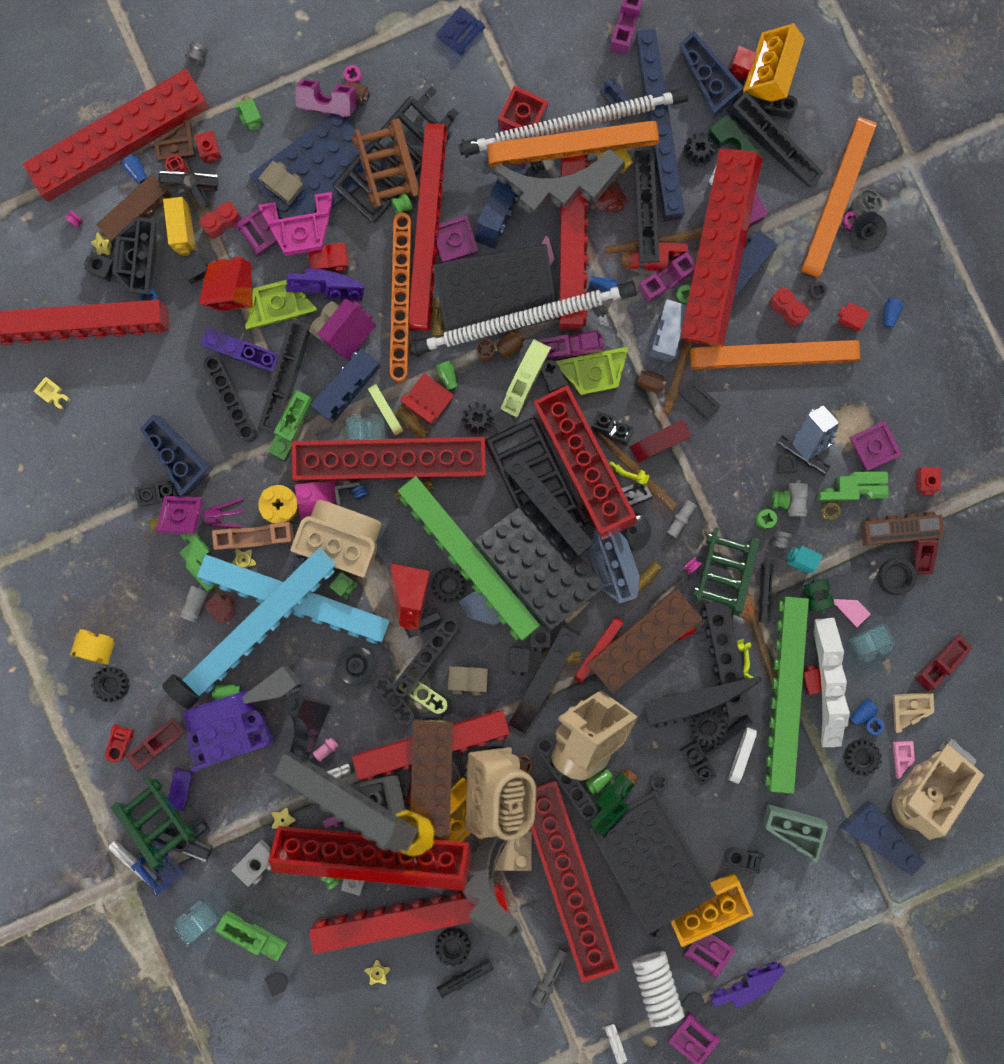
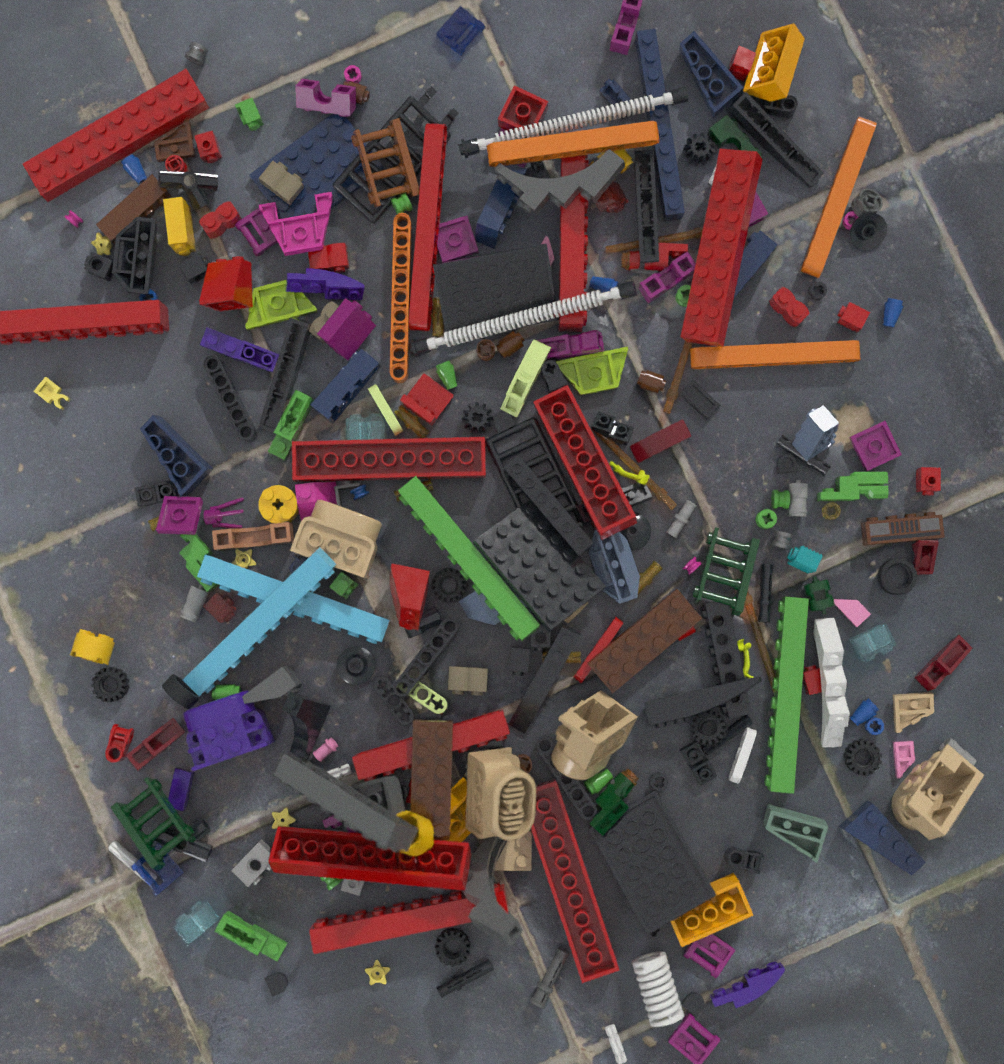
(668, 332): wedge -> none

